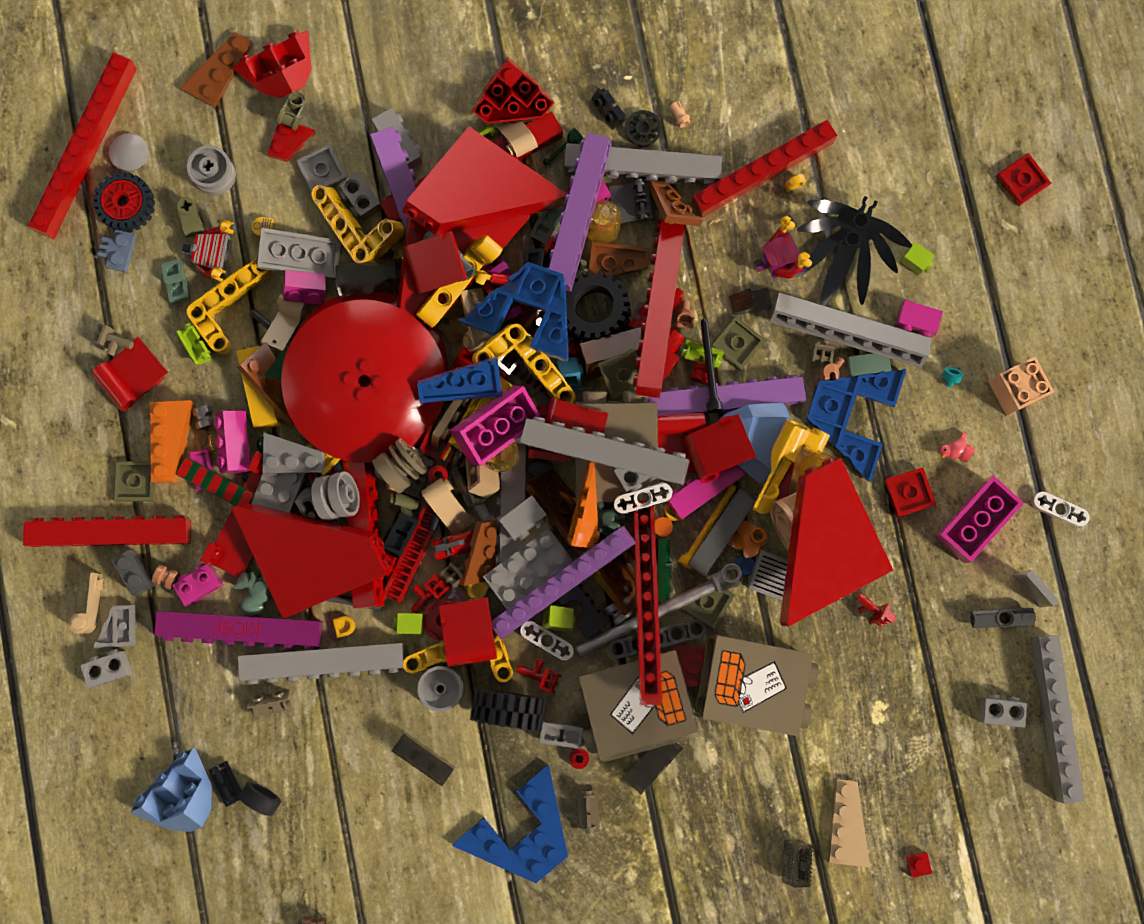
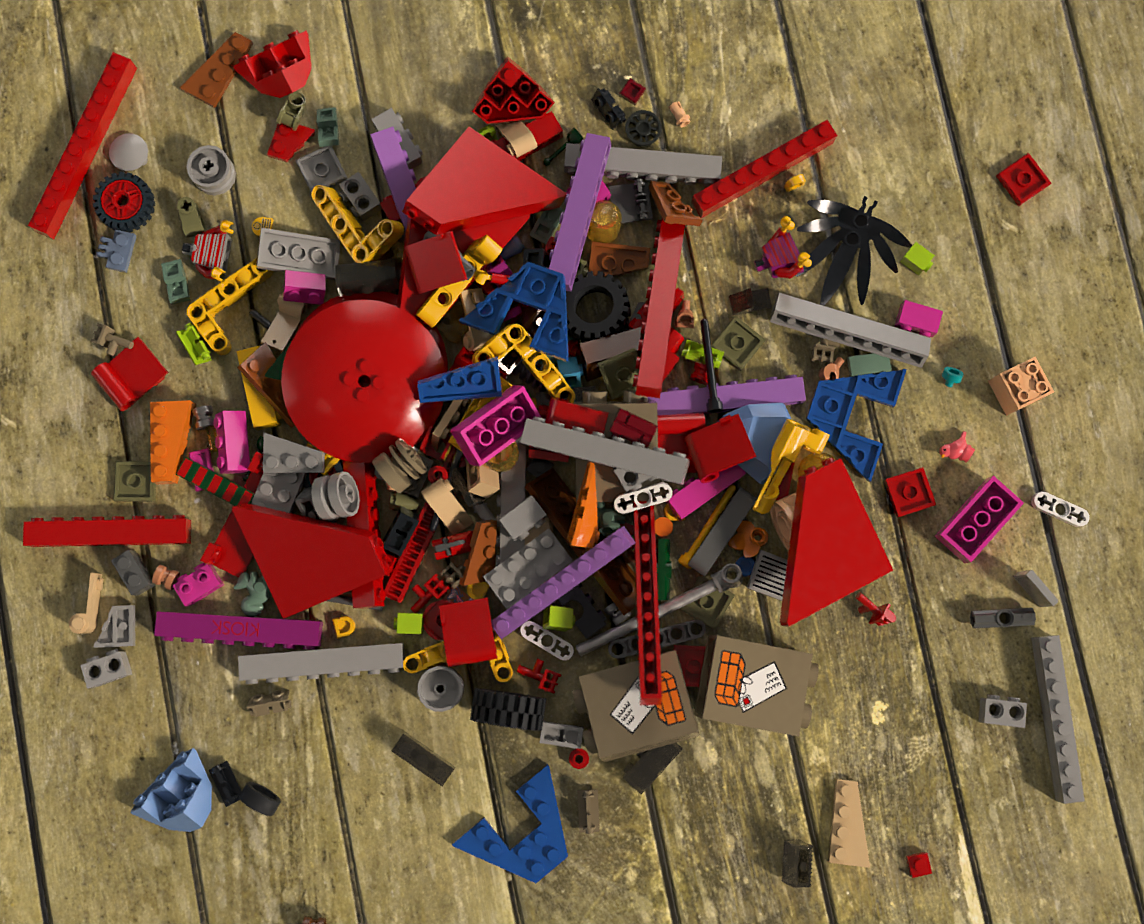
(327, 127): none -> sand green slope
(512, 248): none -> medium blue cone
(632, 91): none -> dark red tile
(632, 428): none -> dark red brick

